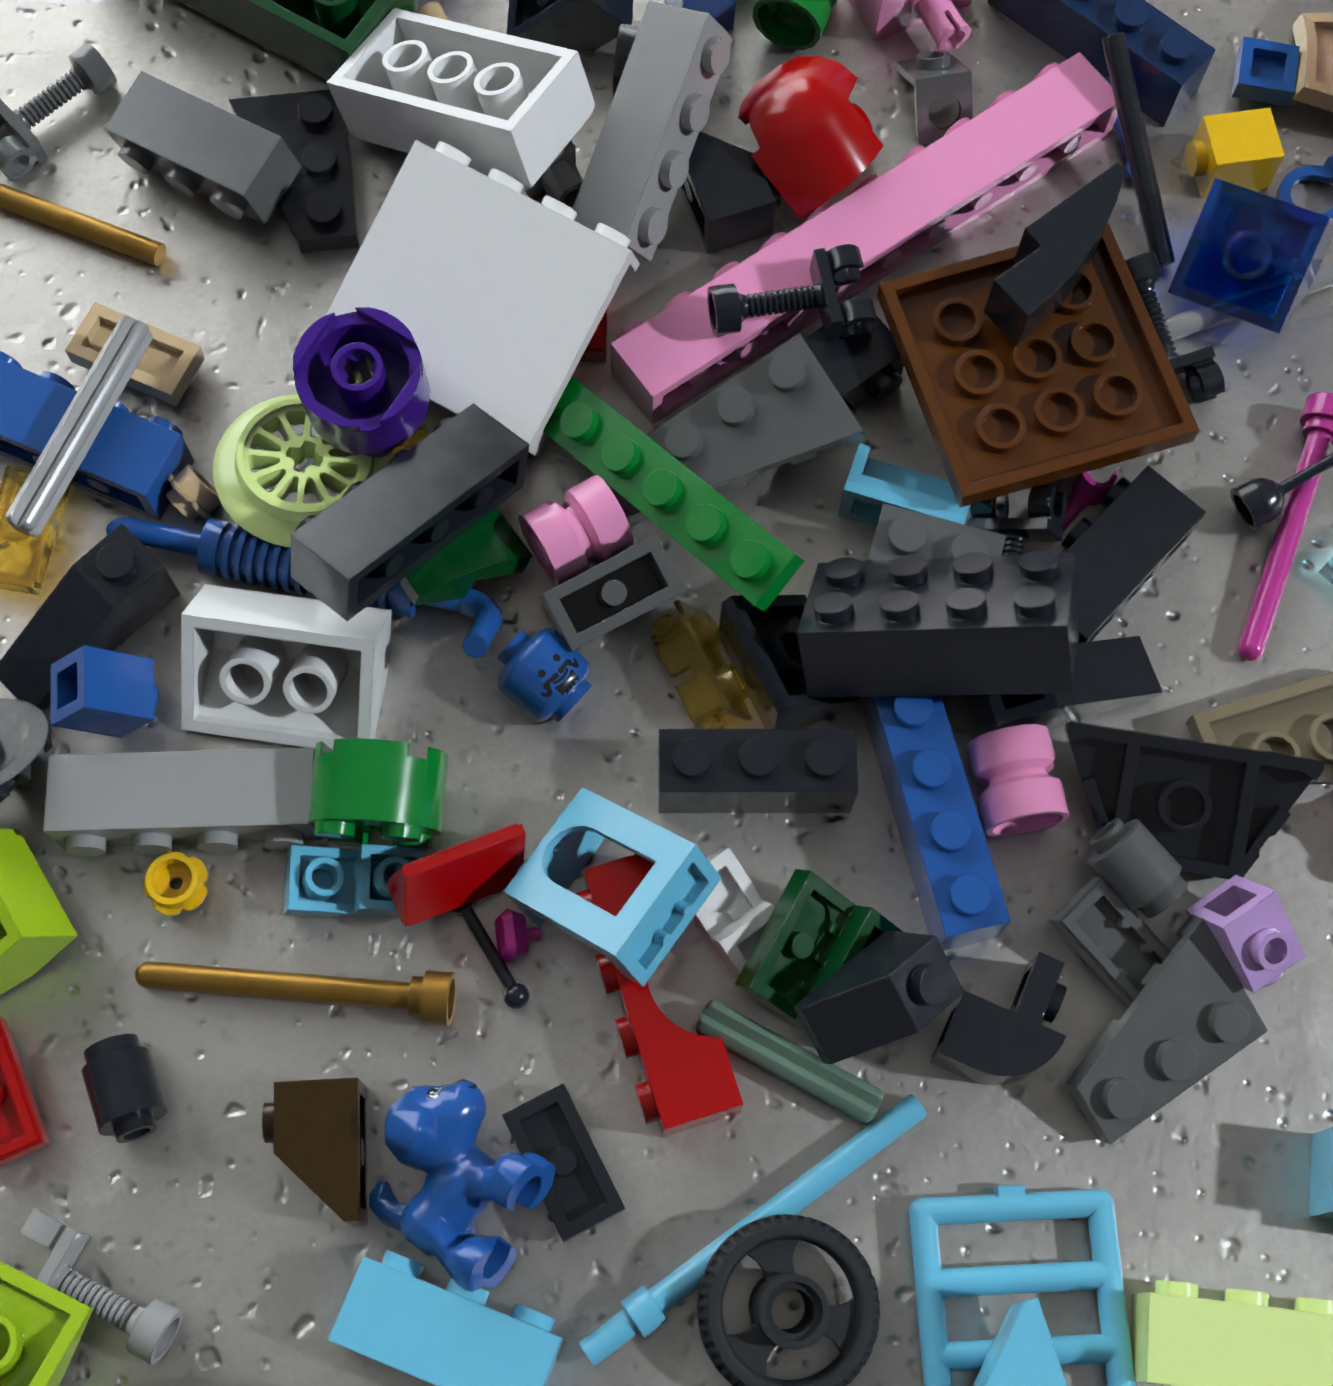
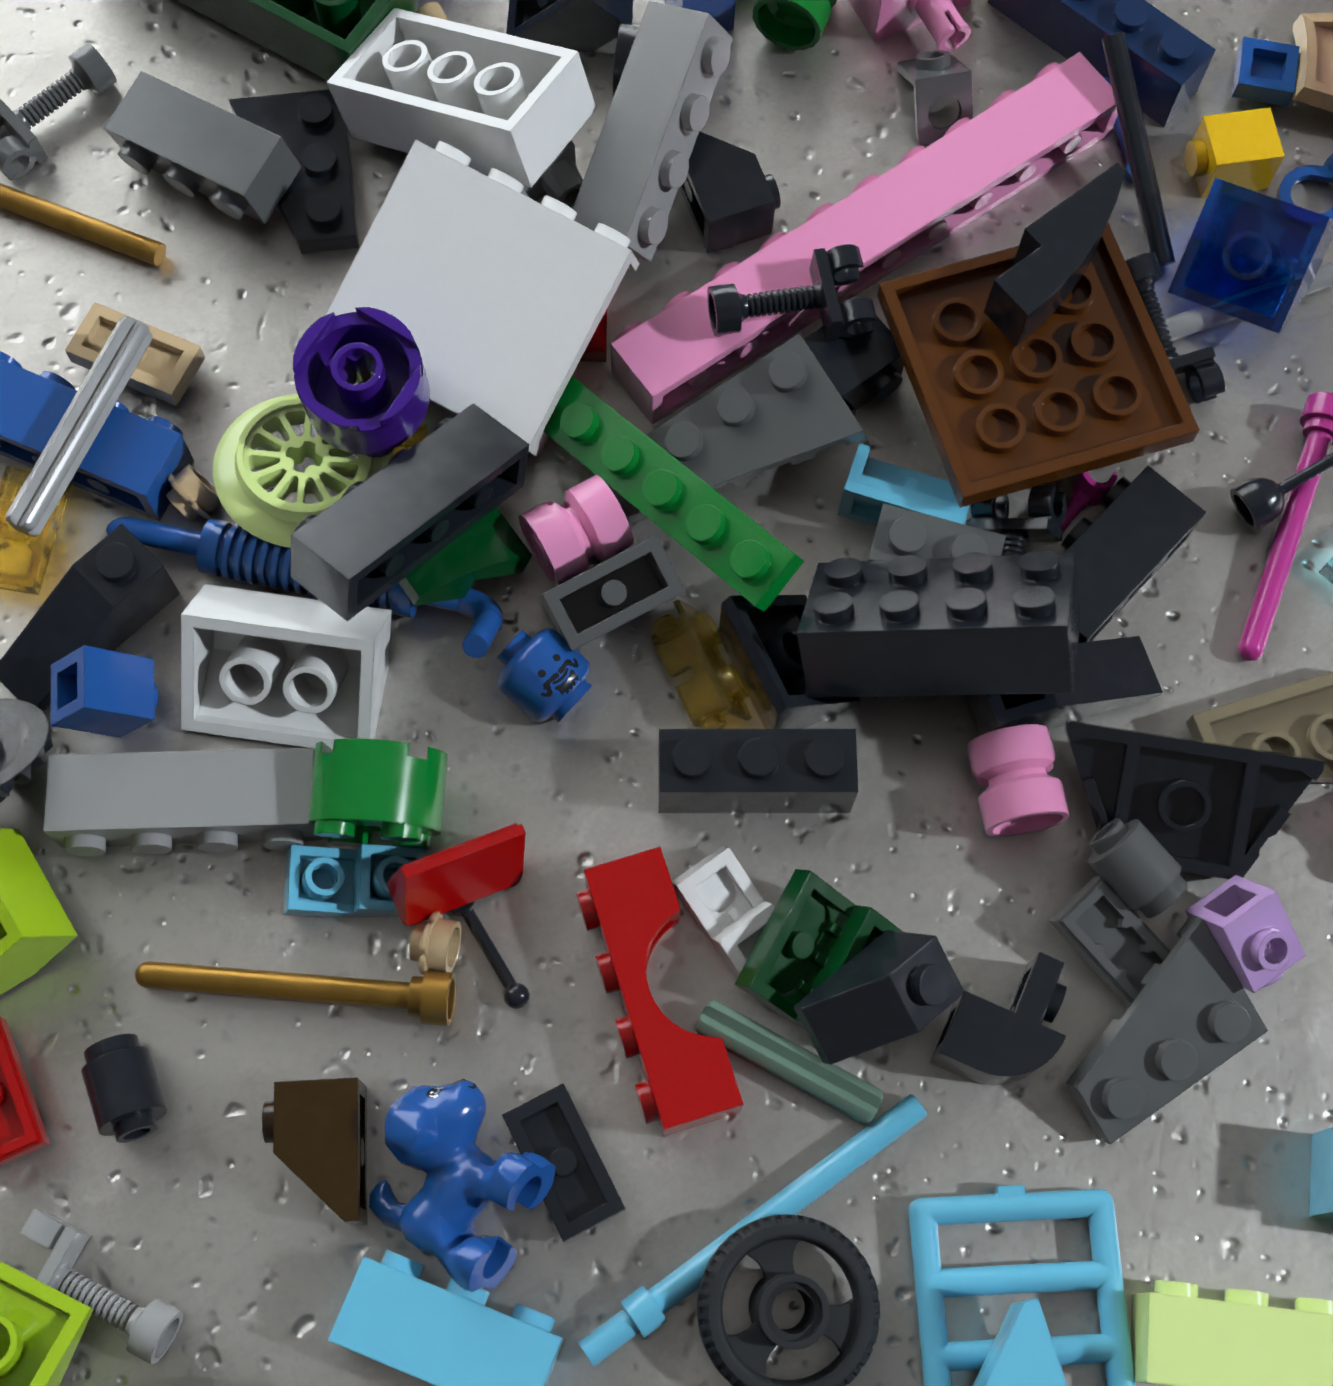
(162, 873): yellow plate -> none
(436, 943): none -> tan plate
(513, 935): dark pink rock -> none
(652, 915): medium azure panel -> none
(809, 131): red brick -> none
(936, 819): blue brick -> none

